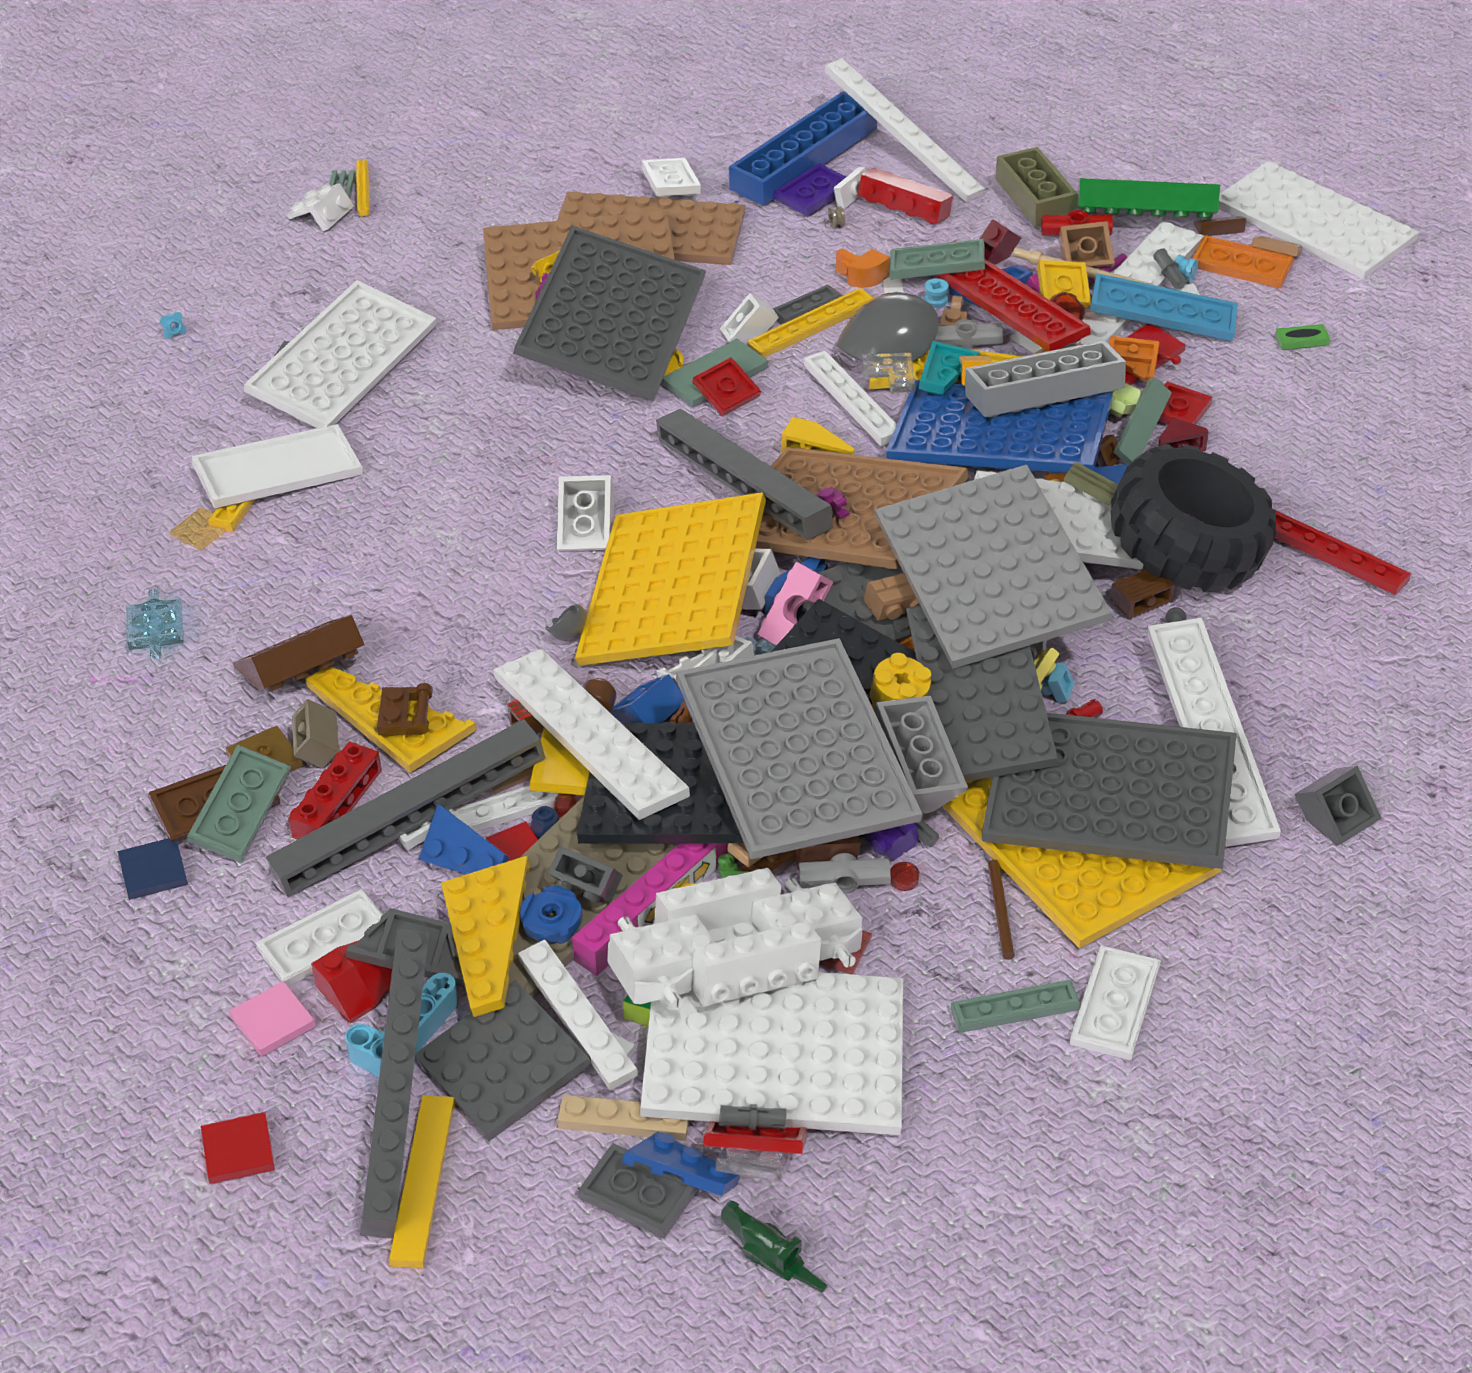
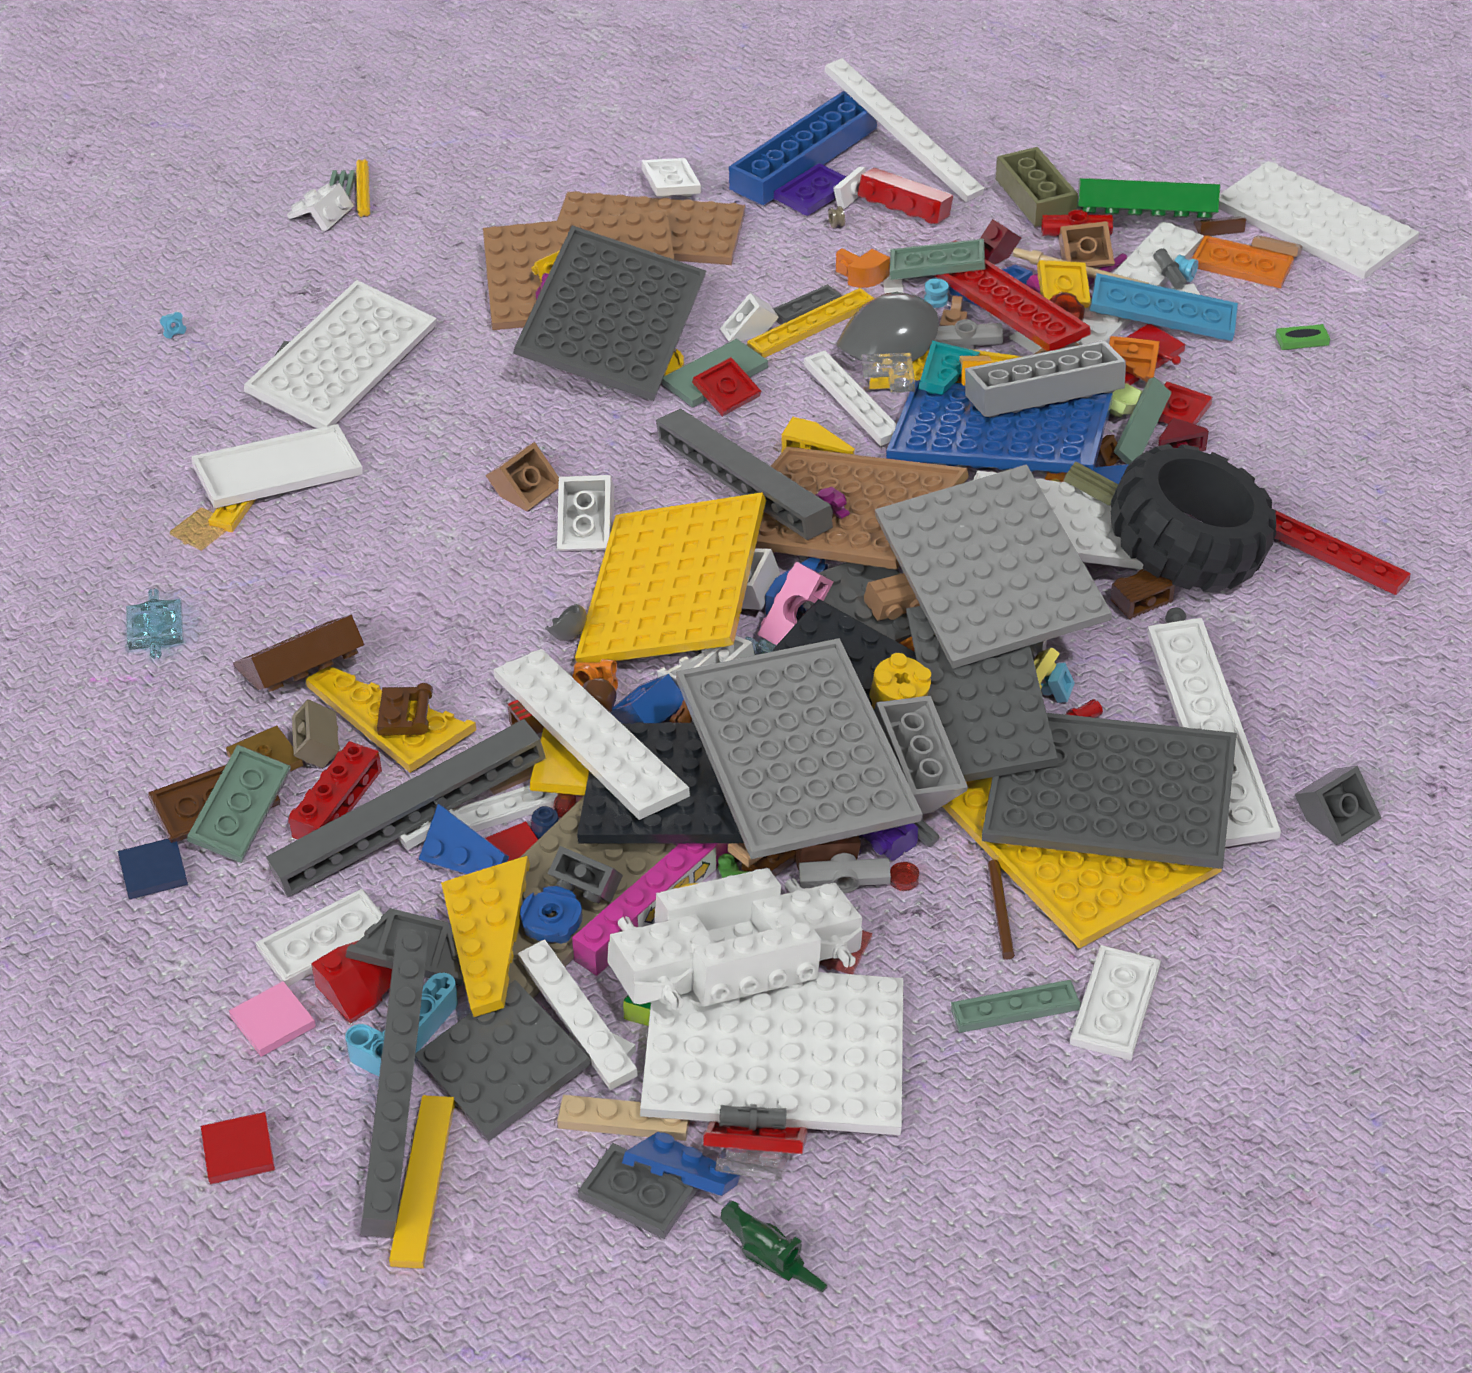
(524, 478): none -> medium nougat slope
(591, 670): none -> orange plate

